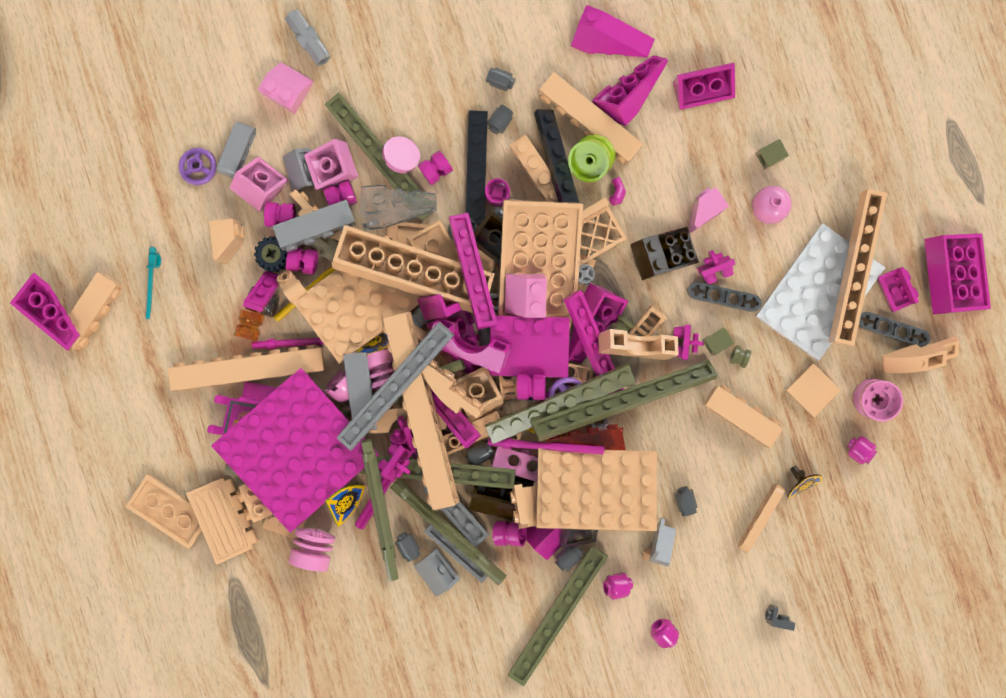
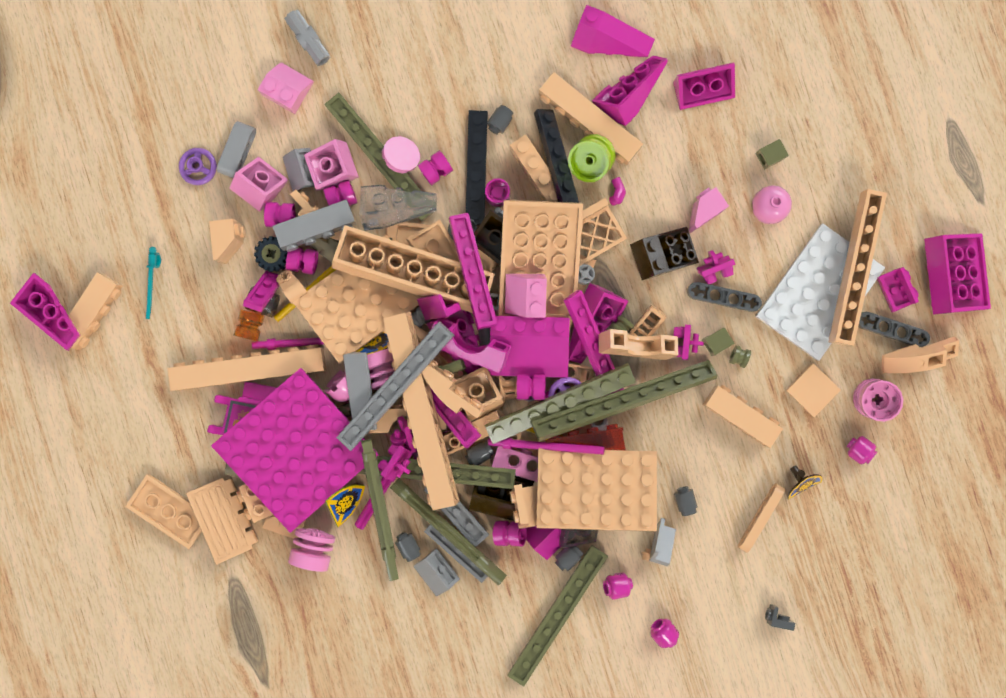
(500, 79): dark grey brick -> none

